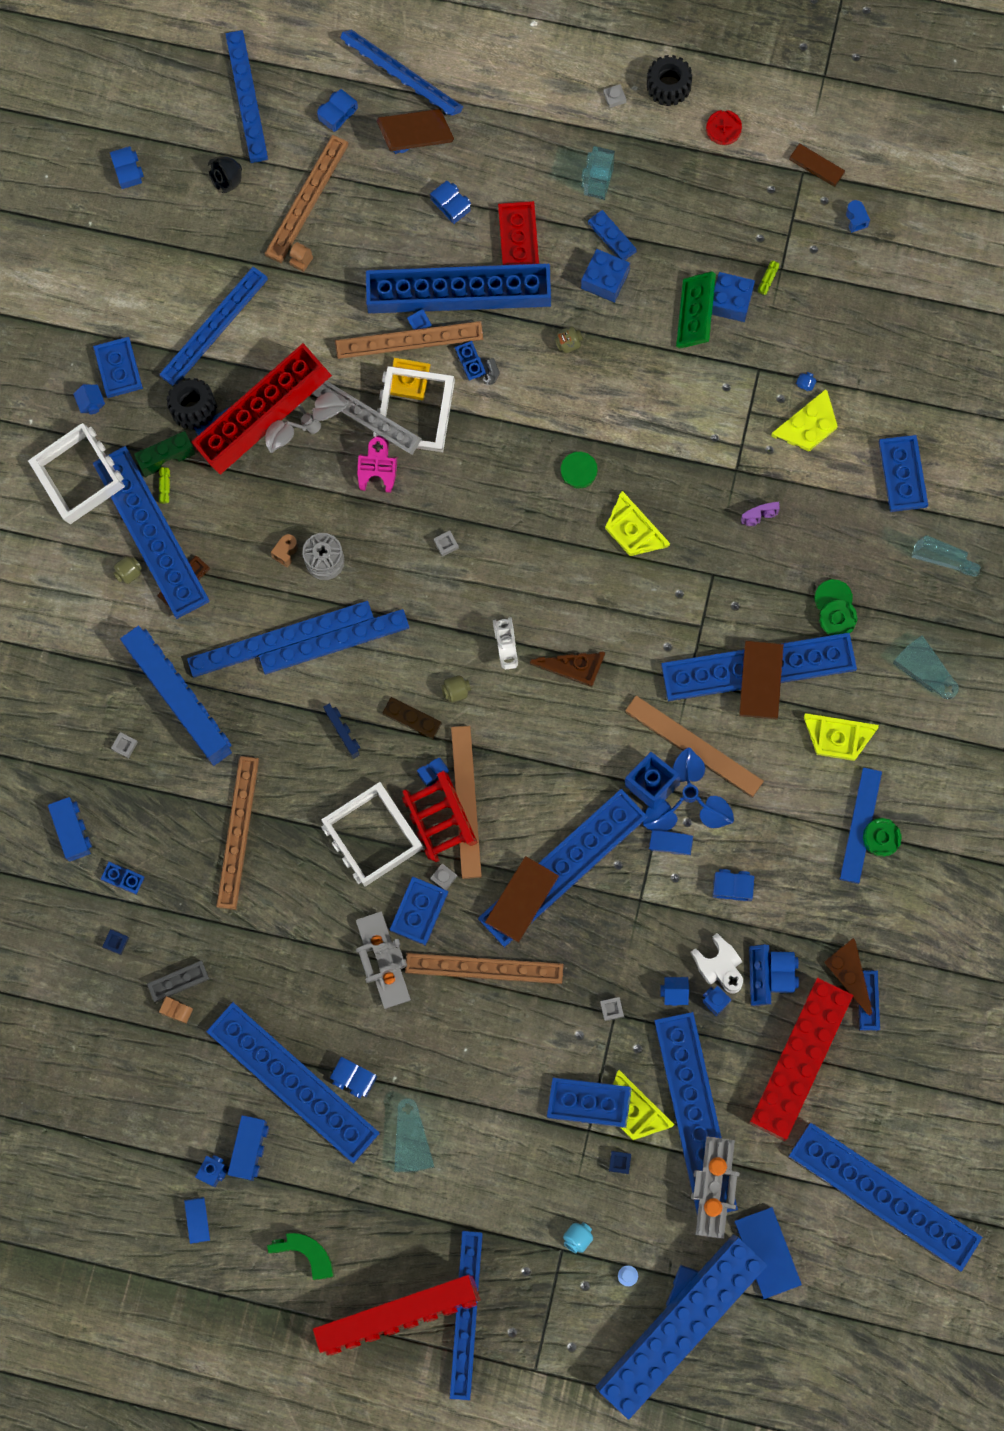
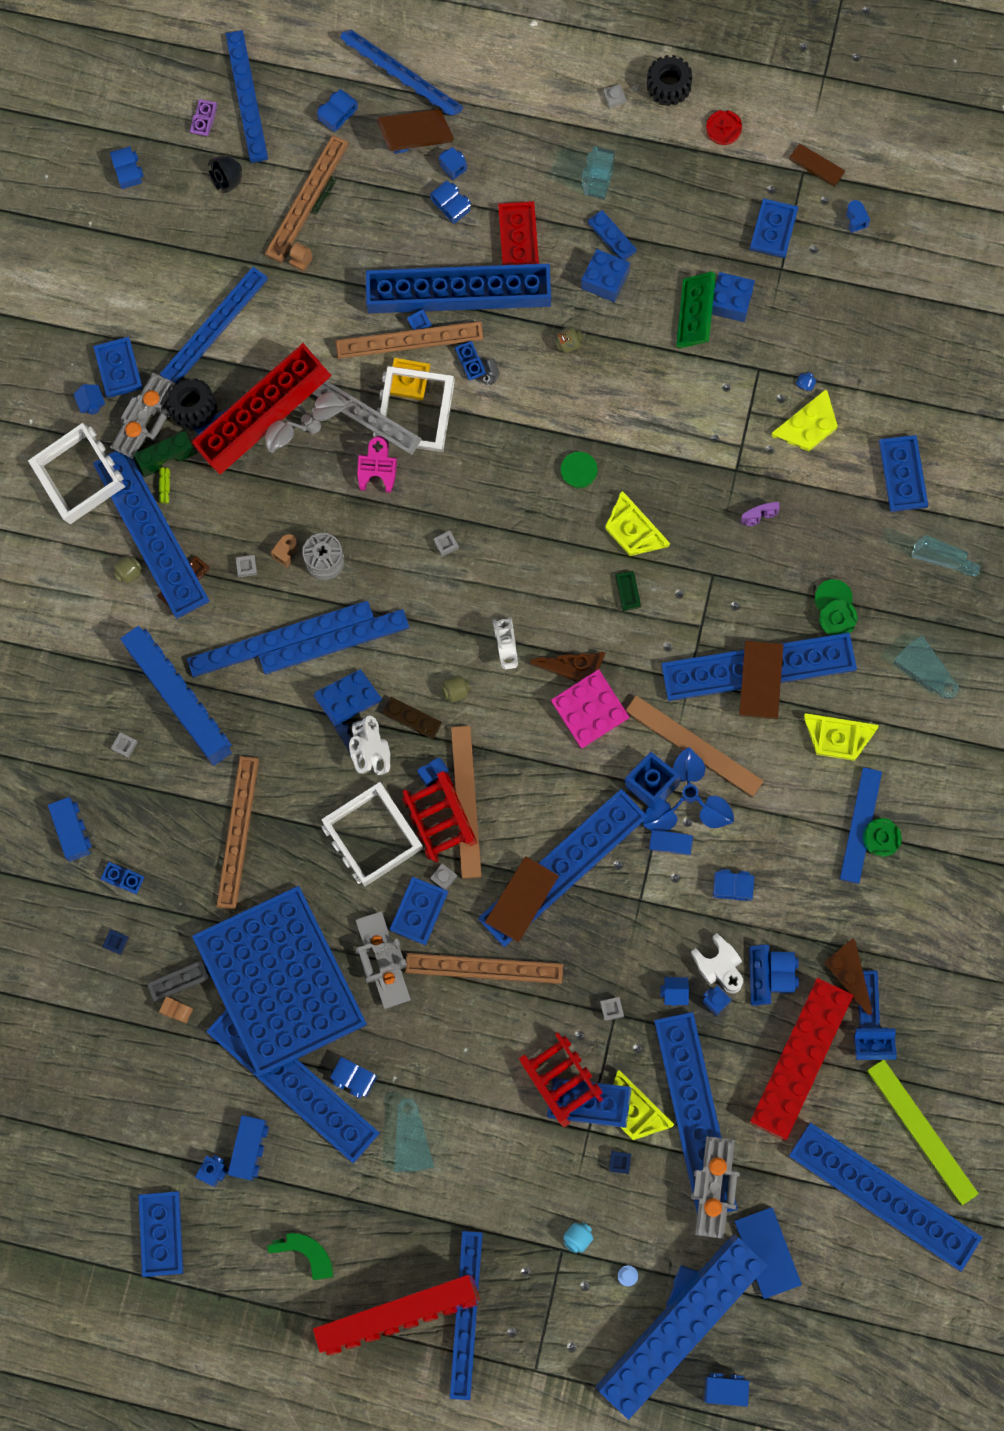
(137, 414): none -> light grey piece
(161, 1234): none -> blue plate
(197, 1220): blue slope -> none
(204, 118): none -> medium lavender slope
(246, 566): none -> light grey plate
(279, 981): none -> blue plate
(327, 193): none -> dark green piece
(347, 697): none -> blue plate
(368, 745): none -> white piece
(452, 163): none -> blue brick
(541, 1081): none -> red fence
(589, 709): none -> dark pink plate
(628, 591): none -> dark green tile
(726, 1391): none -> blue brick
(768, 277): lime axle -> none
(774, 228): none -> blue plate
(875, 1044): none -> blue bracket
(922, 1132): none -> lime tile

